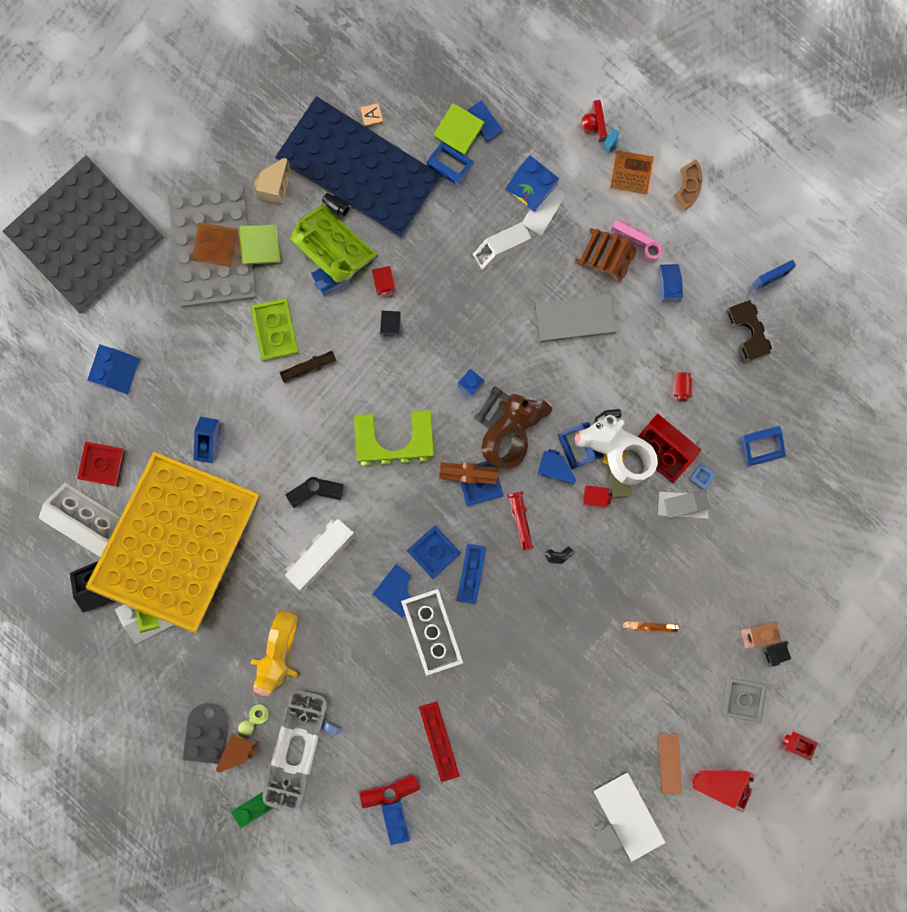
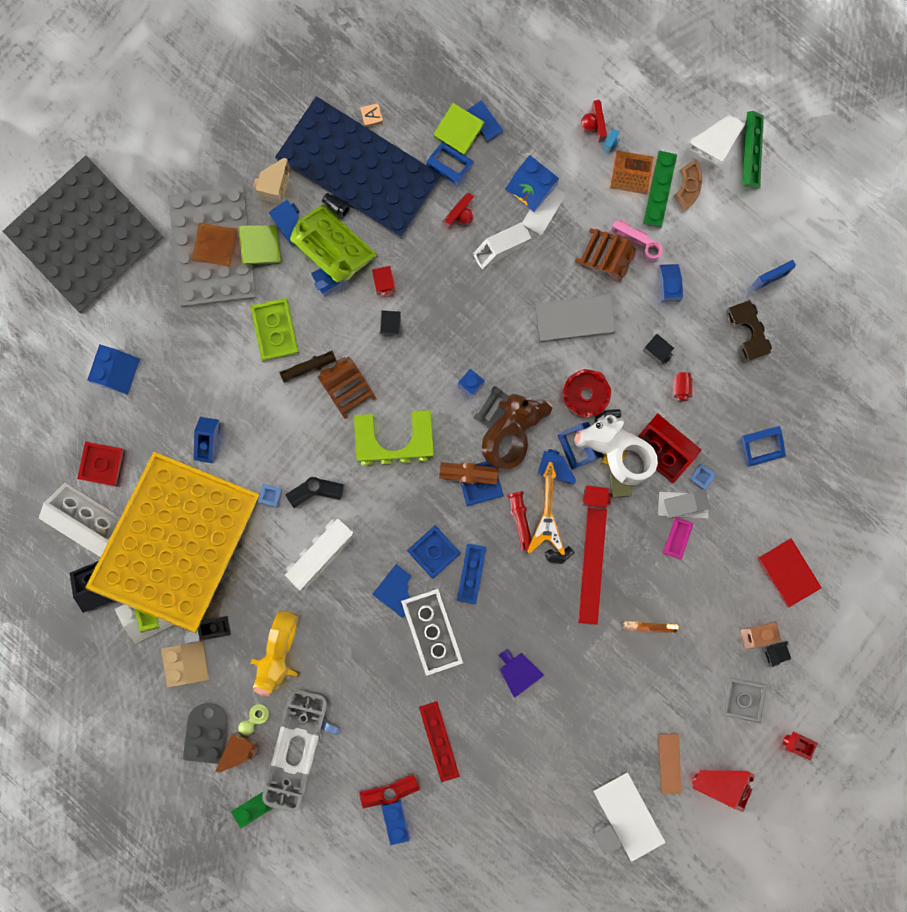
(185, 664): none -> tan slope
(208, 630): none -> black slope
(269, 495): none -> medium blue plate
(285, 218): none -> blue slope
(339, 376): none -> dark orange plate
(460, 212): none -> red tile
(518, 672): none -> dark purple torso
(547, 527): none -> piece
(590, 380): none -> red plate
(592, 566): none -> red tile
(659, 349): none -> black brick
(660, 189): none -> green plate
(678, 538): none -> dark pink tile
(717, 139): none -> white slope
(753, 150): none -> green plate
(789, 572): none -> red tile

